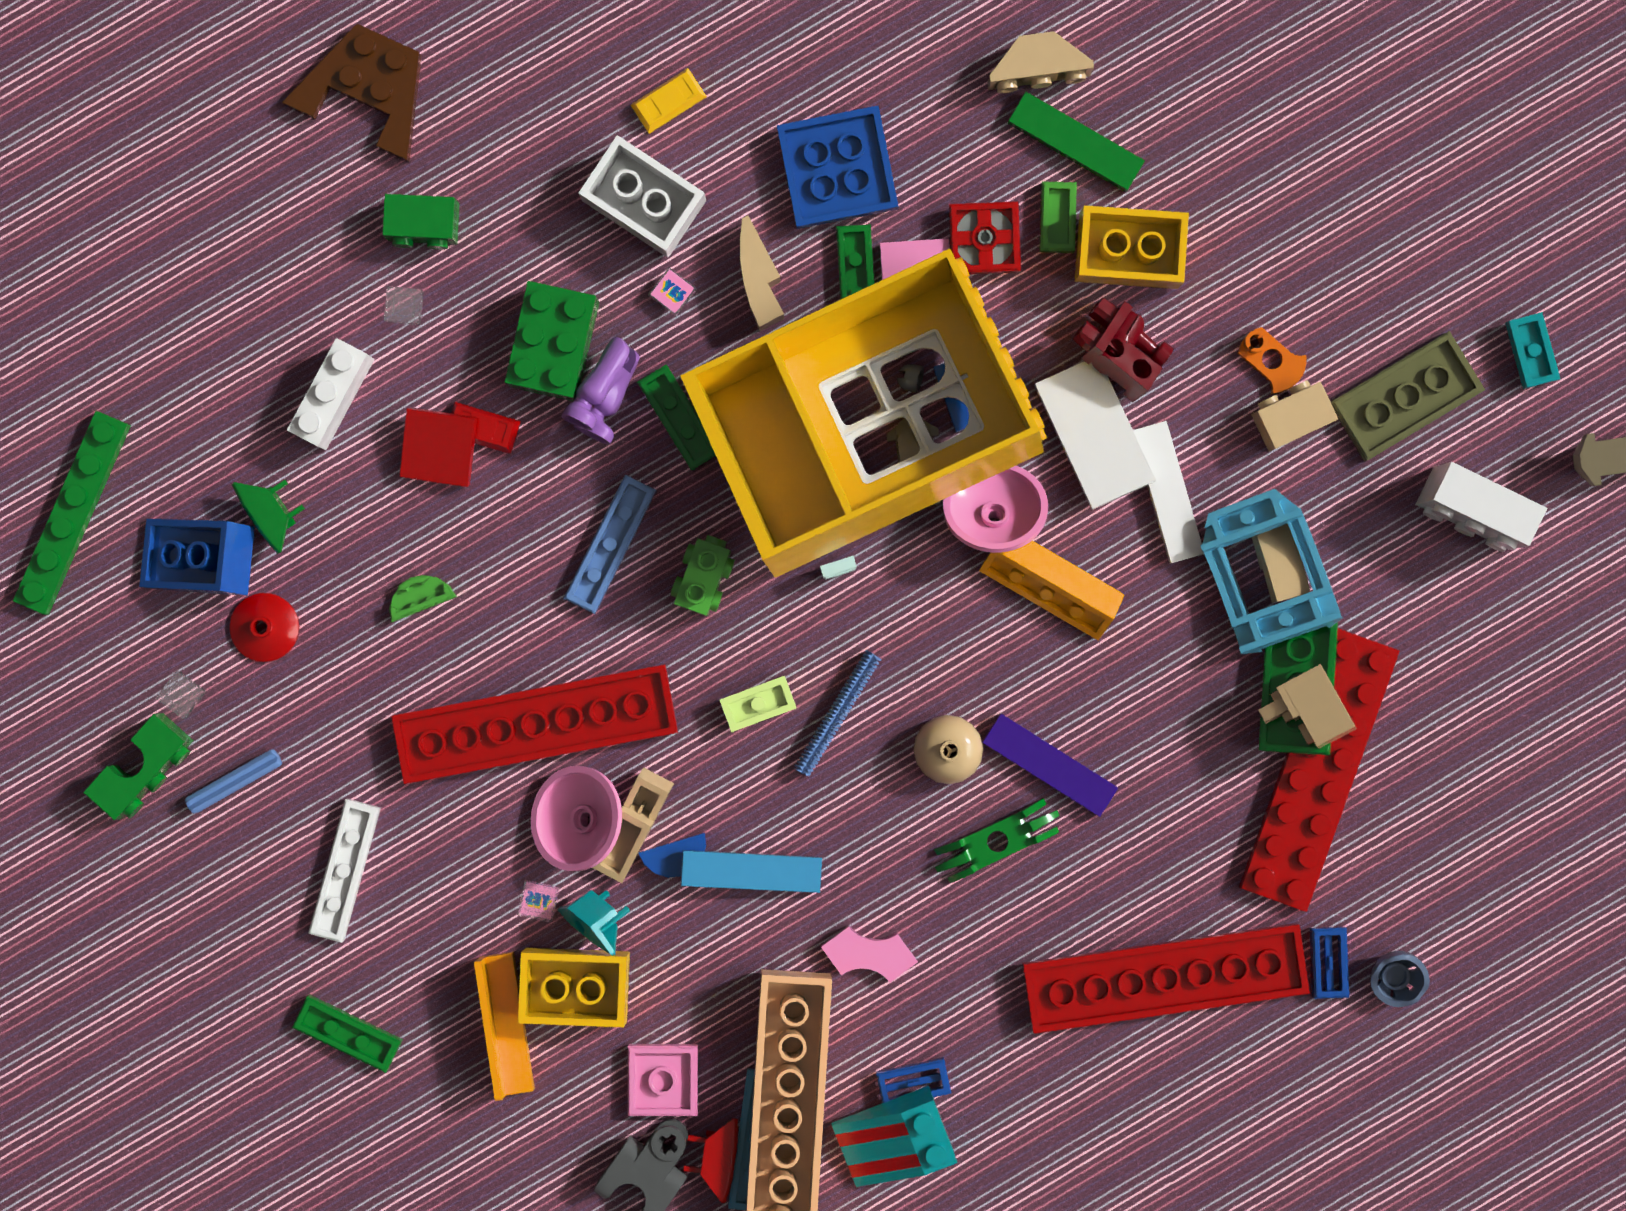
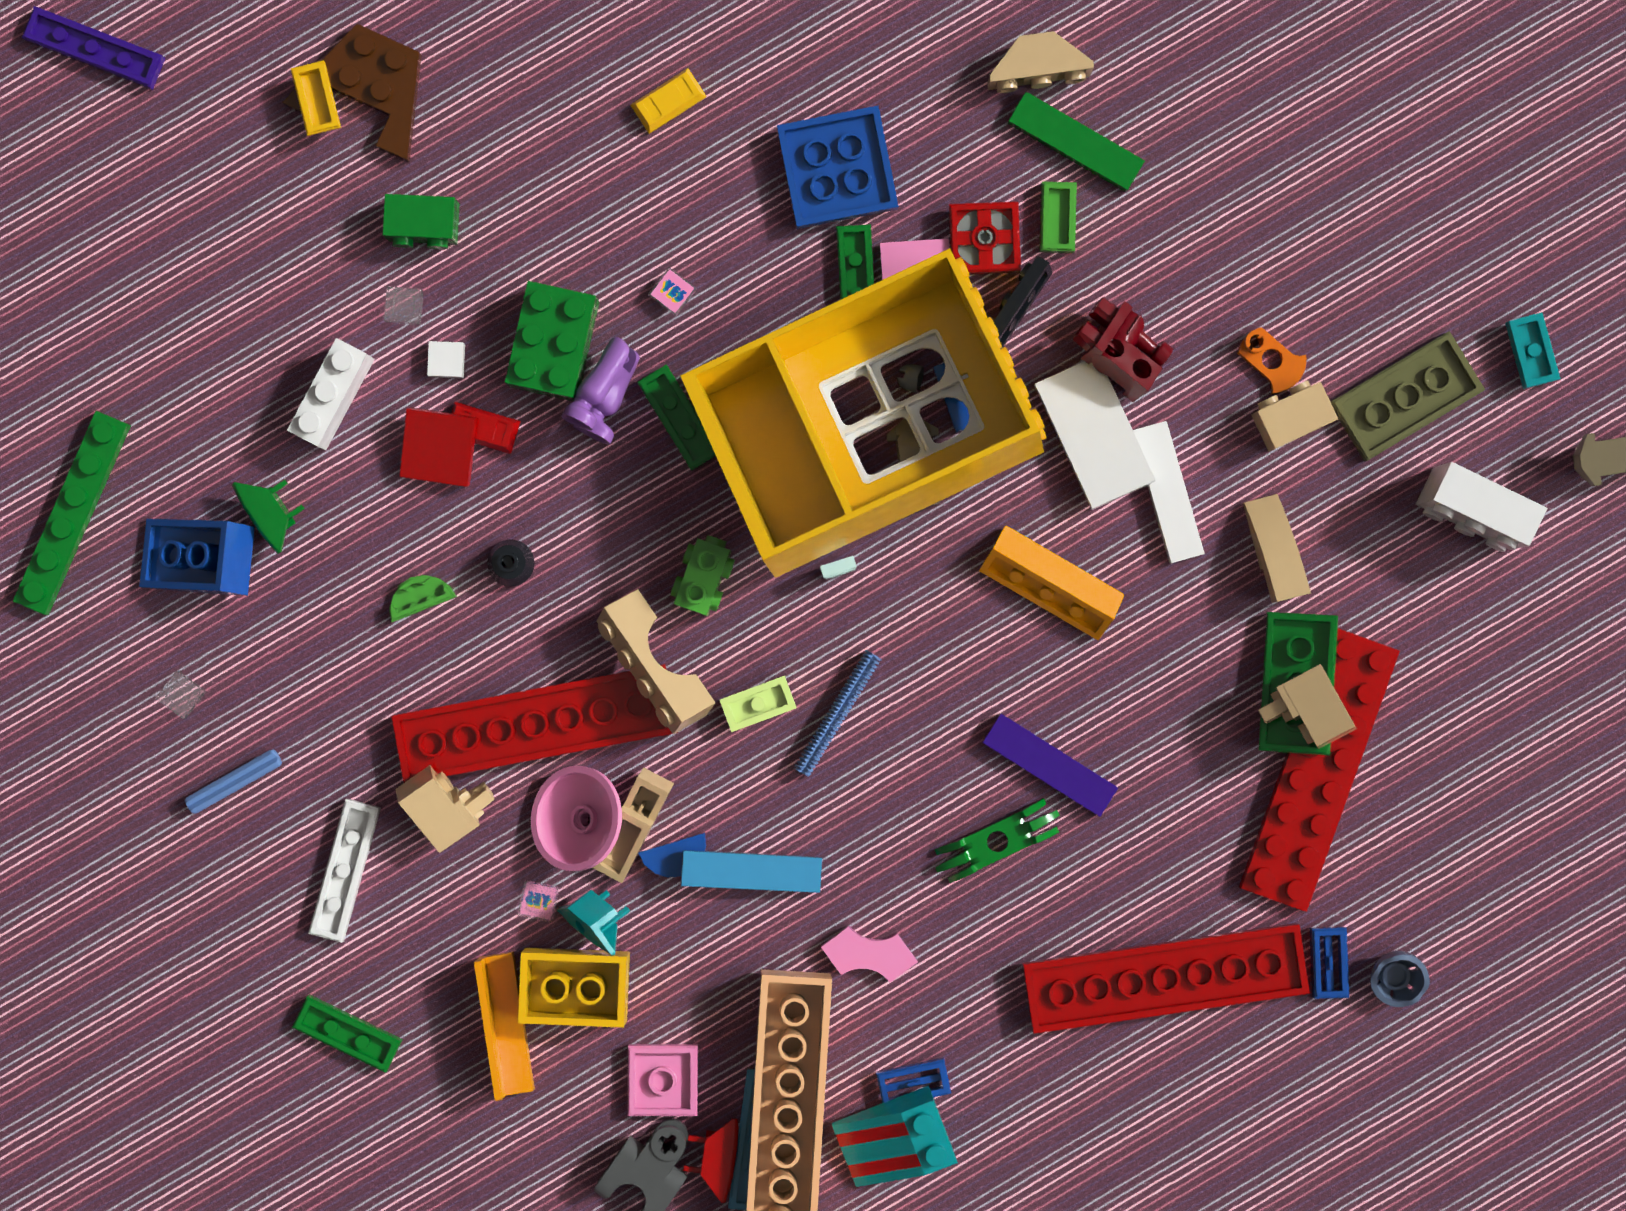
(93, 48): none -> dark purple tile
(161, 746): green arch -> none
(281, 627): red dish -> none
(315, 98): none -> yellow tile
(440, 809): none -> tan hinge
(446, 359): none -> white tile
(514, 573): none -> black cone
(610, 544): medium blue tile -> none
(642, 196): white brick -> none
(677, 697): none -> tan arch
(758, 277): tan slope -> none
(935, 737): tan cylinder -> none
(1009, 496): bright pink dish -> none
(1017, 303): none -> black plate
(1131, 247): yellow brick -> none
(1283, 619): medium azure wedge -> none

